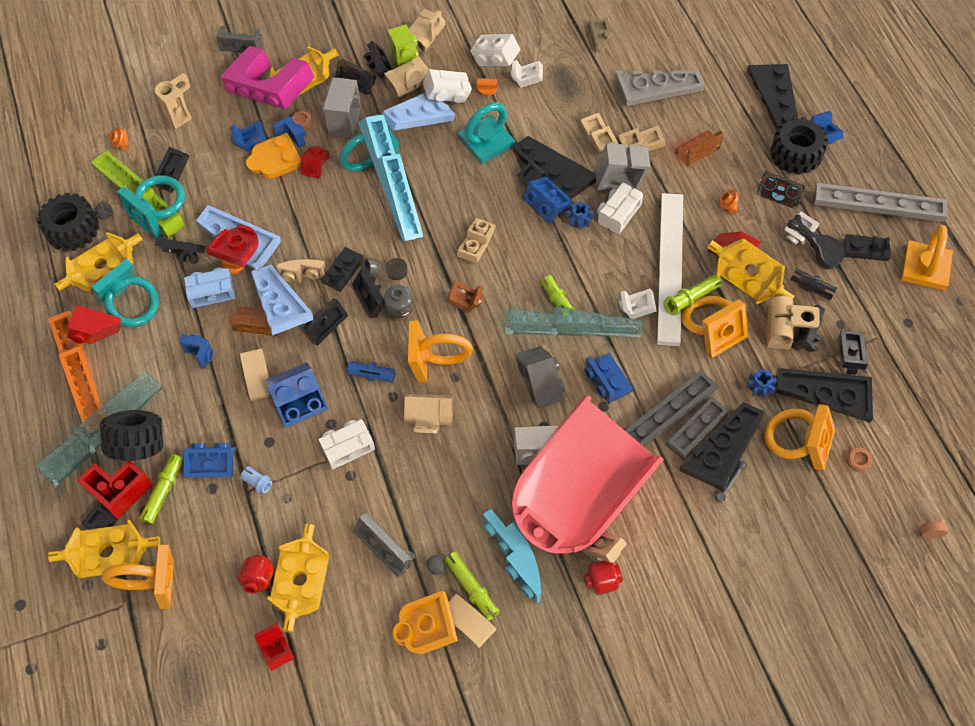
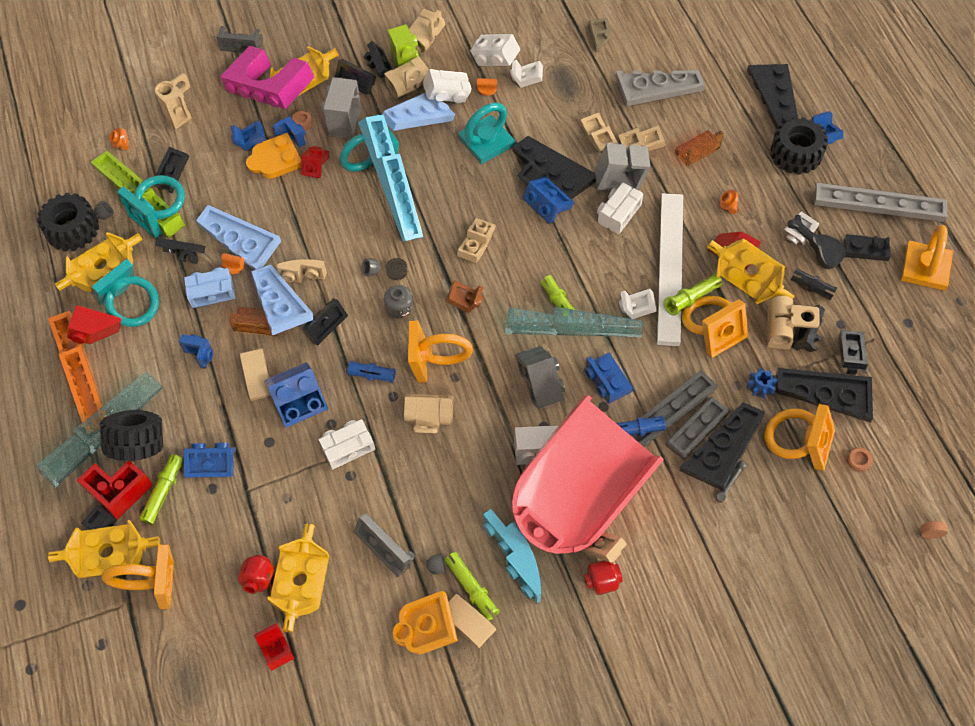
(234, 245): red tile -> none
(260, 482): light blue pin -> none
(342, 269): black plate -> none
(368, 293): black plate -> none
(579, 215): blue gear -> none
(643, 426): none -> blue pin
(780, 190): slope -> none

